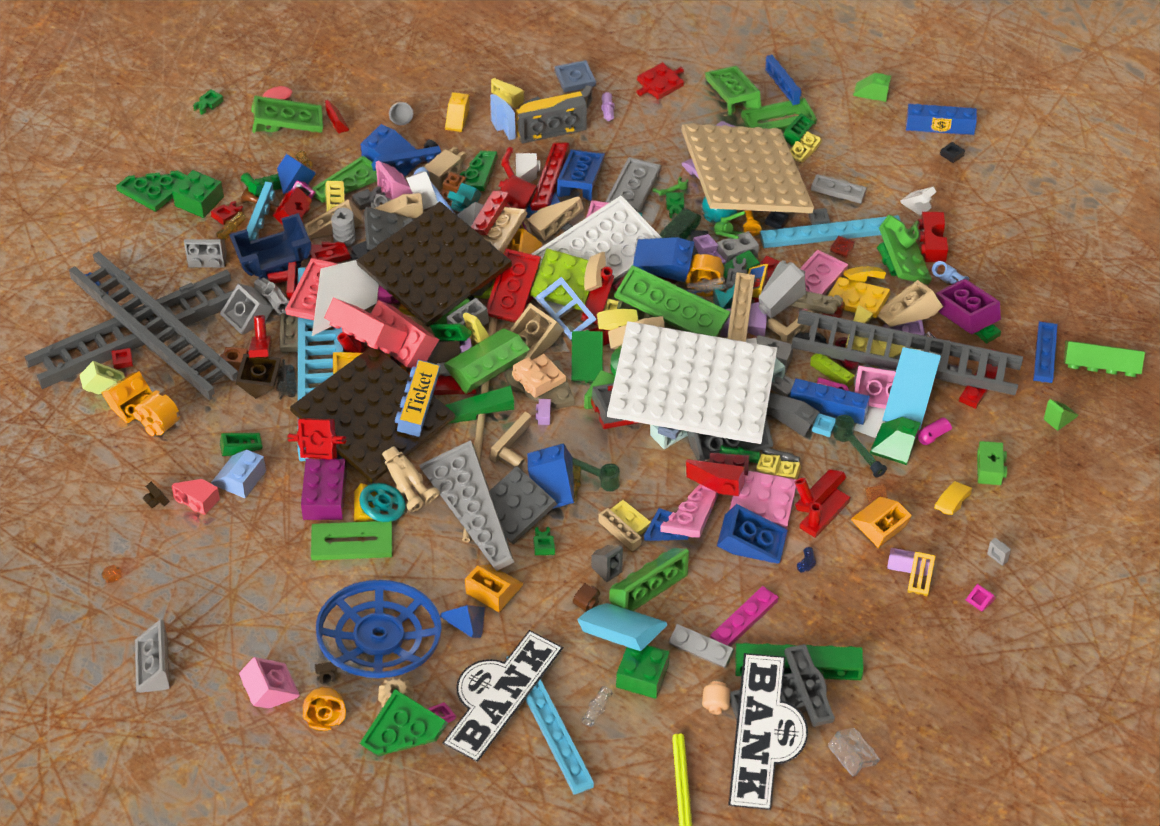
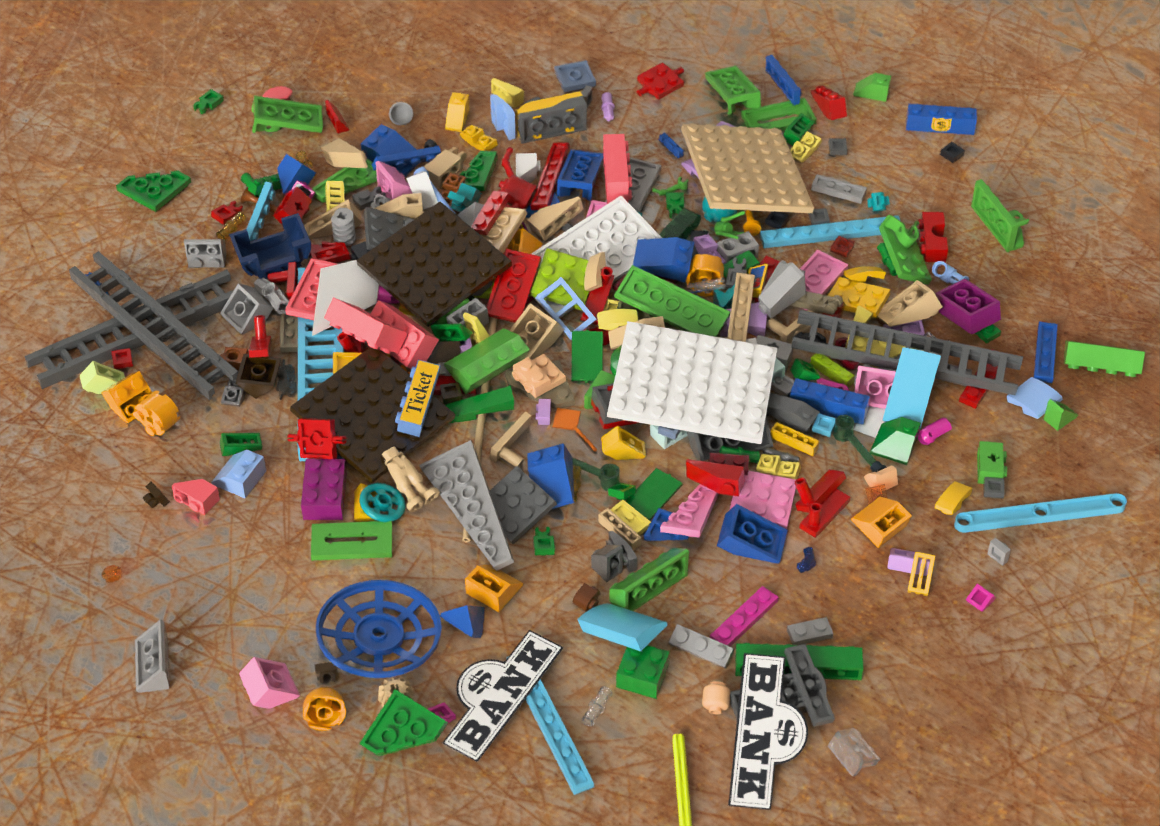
(198, 193): green brick -> none
(233, 394): none -> flat silver slope
(344, 155): none -> tan slope
(450, 392): none -> dark brown tile
(476, 138): none -> yellow slope
(569, 420): none -> orange piece
(616, 168): none -> coral brick
(622, 445): none -> yellow slope
(622, 491): none -> green plate
(629, 555): none -> flat silver slope
(654, 493): none -> green piece
(671, 145): none -> blue axle
(794, 439): none -> yellow piece
(804, 370): none -> green slope
(810, 631): none -> light grey plate
(830, 102): none -> red slope
(837, 146): none -> dark grey plate
(878, 201): none -> teal gear
(885, 476): none -> light nougat tile
(919, 200): white slope -> none
(993, 487): none -> dark grey plate
(997, 218): none -> bright green plate
(1027, 514): none -> medium azure beam
(1033, 397): none -> light blue slope

